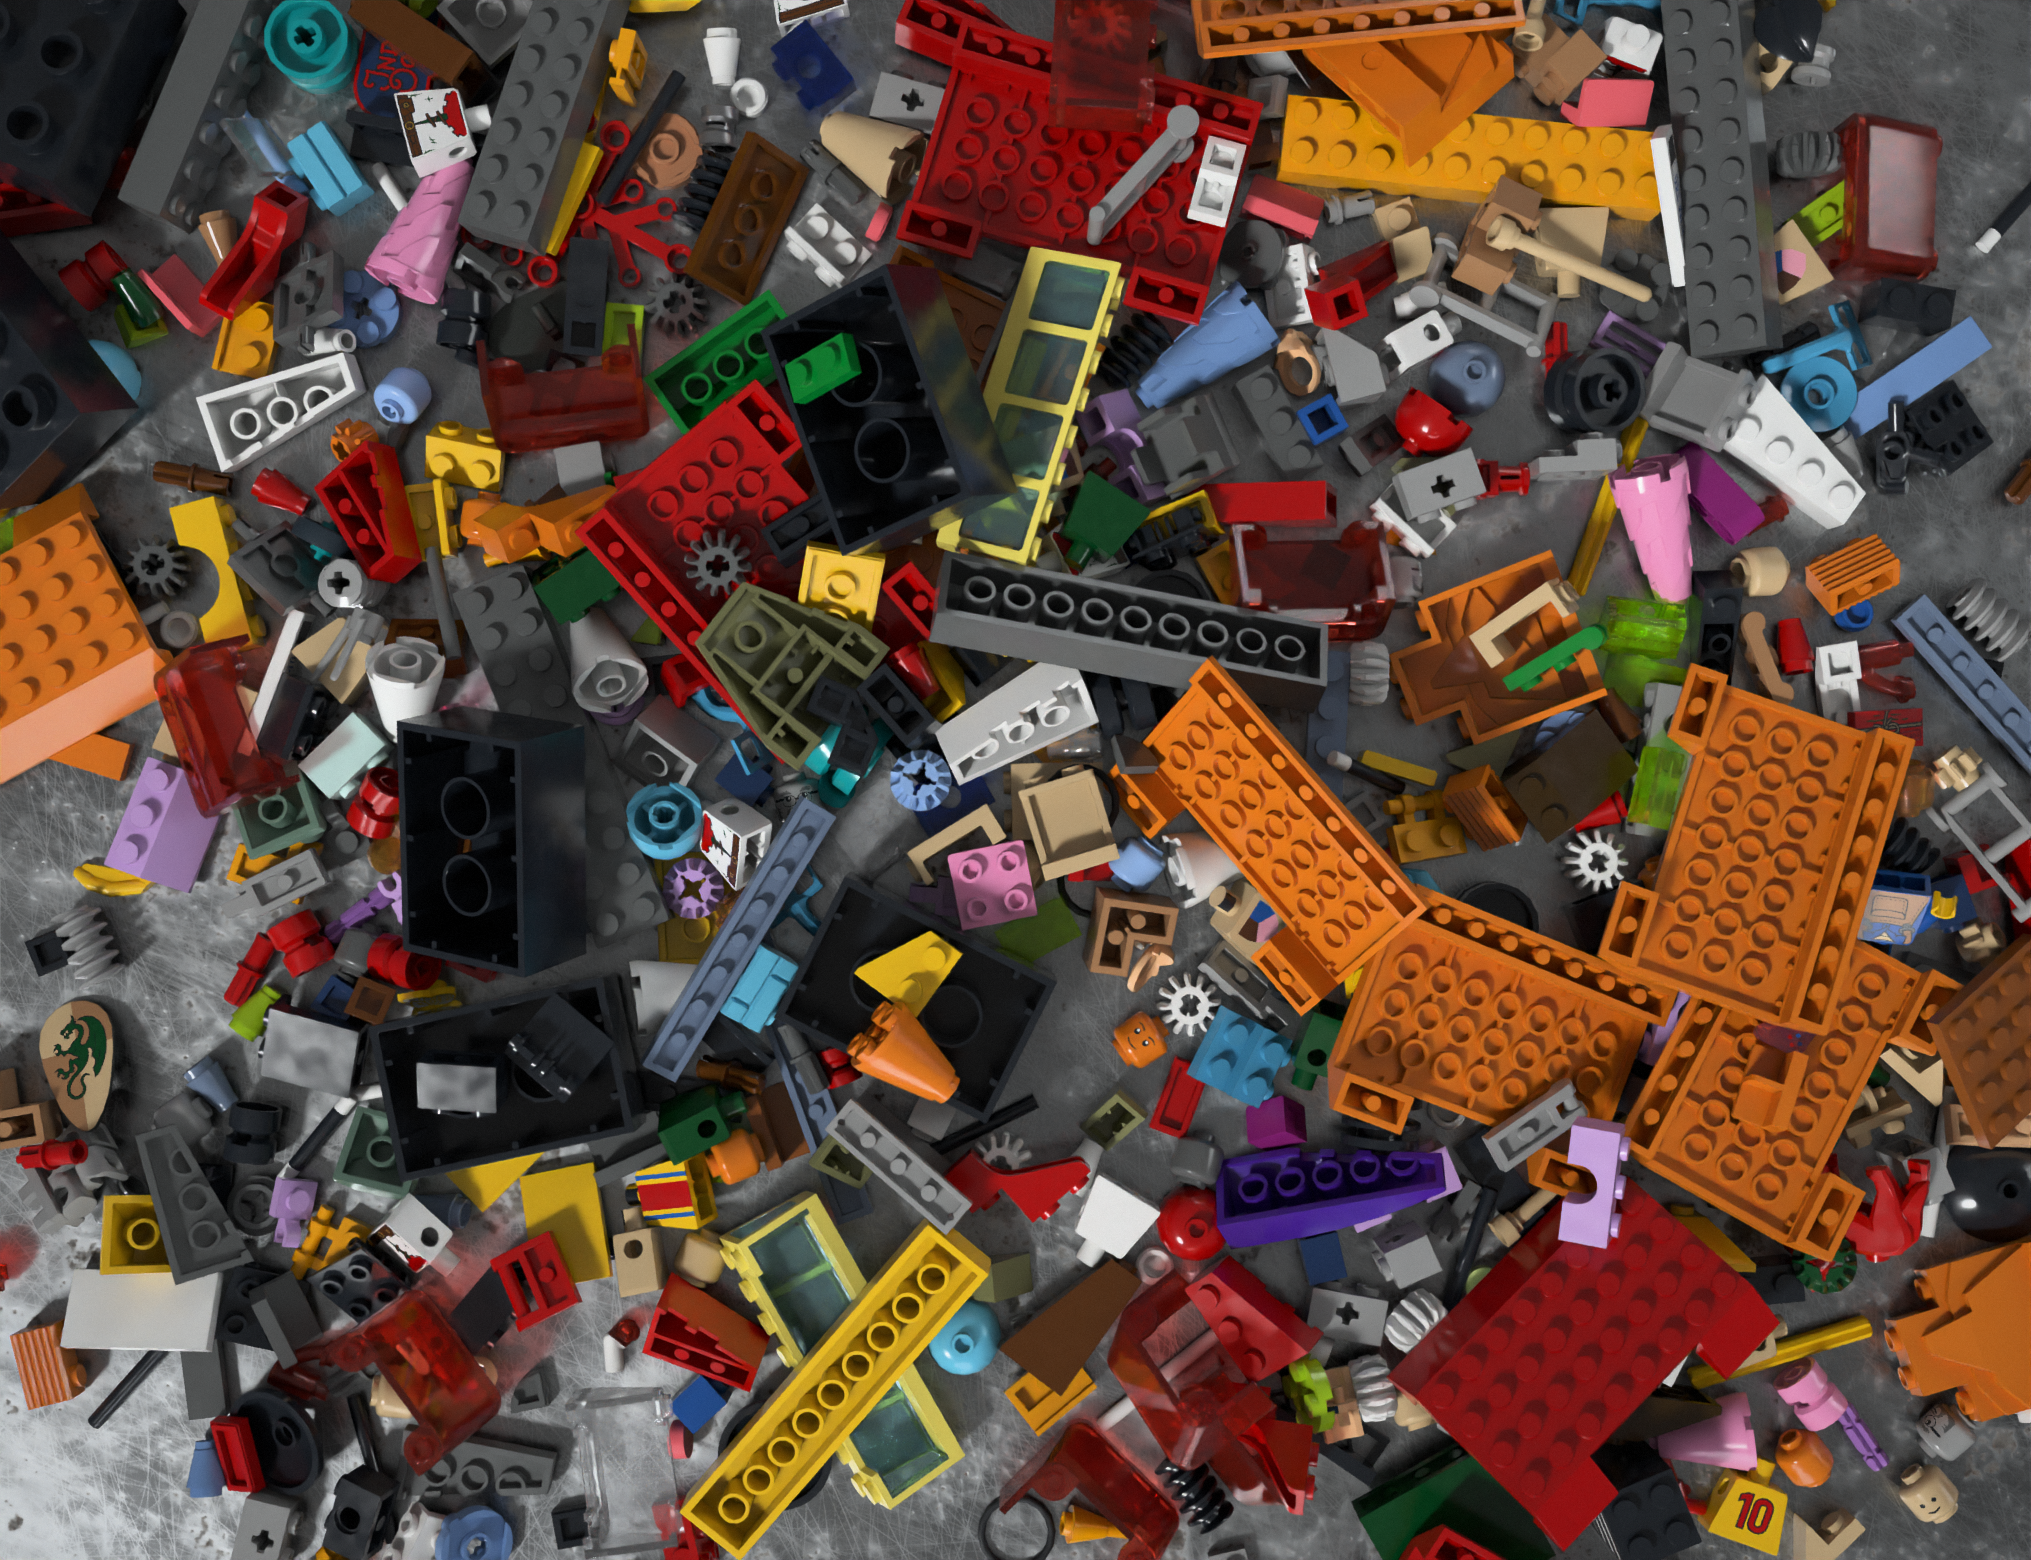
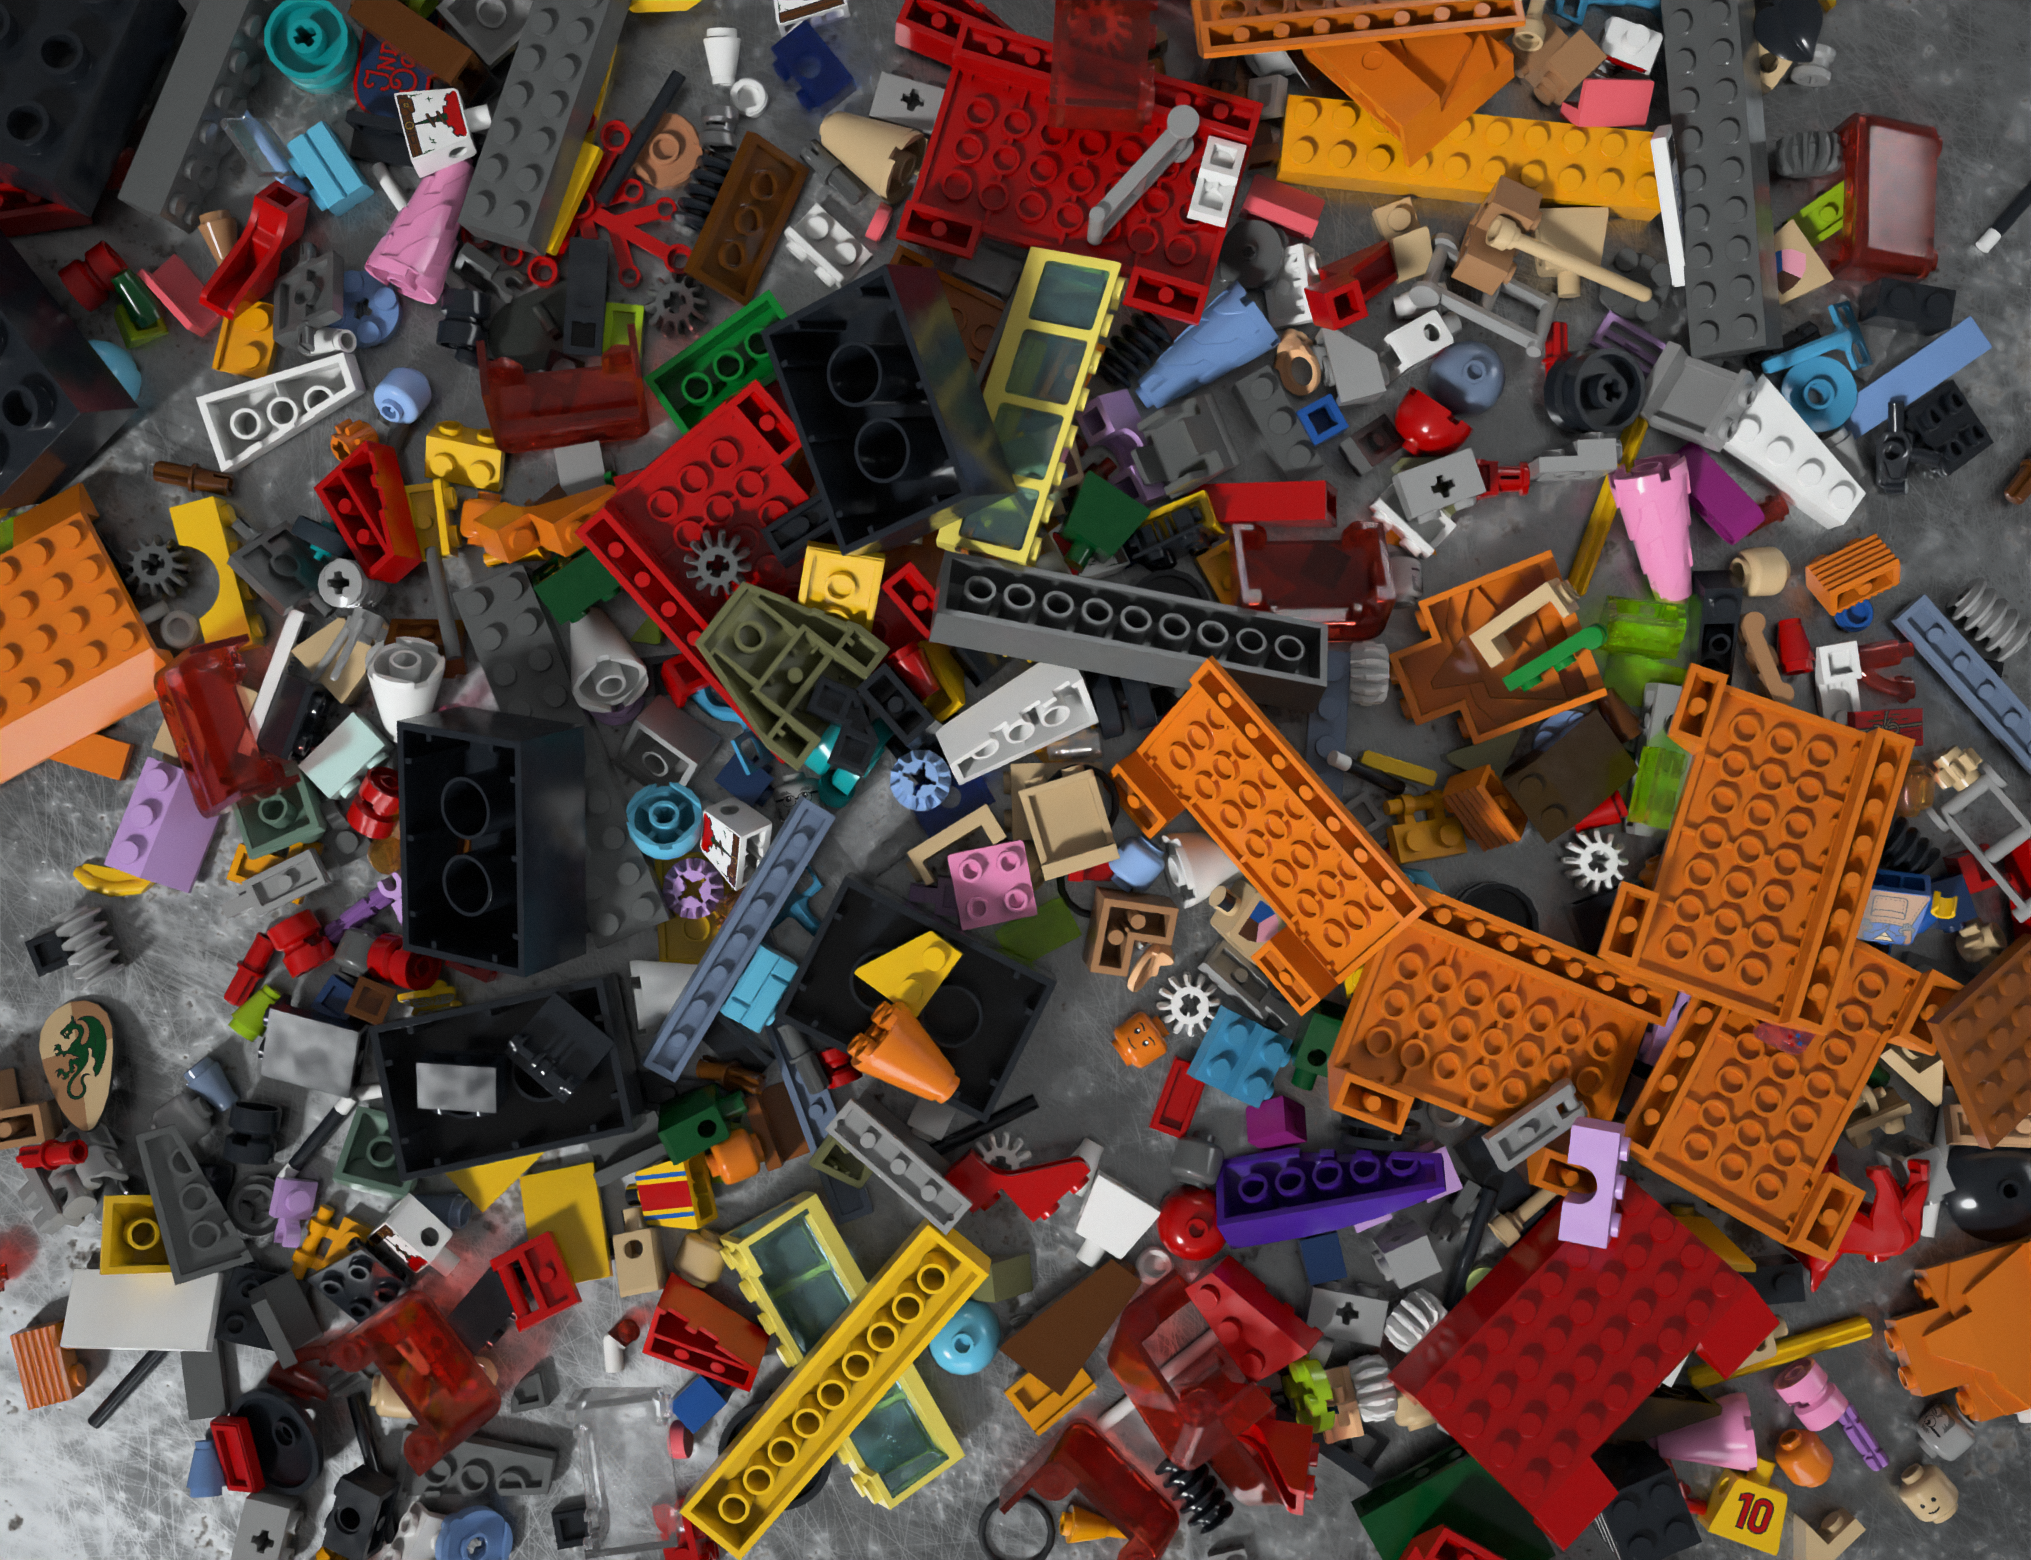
(280, 492): red cone -> none
(629, 62): light orange plate -> none
(823, 368): green plate -> none
(1114, 1117): olive slope -> none
(1132, 756): dark grey tile -> none
(1348, 206): light grey pin -> none
(1769, 1088): orange panel -> none
(1836, 1278): dark green gear -> none

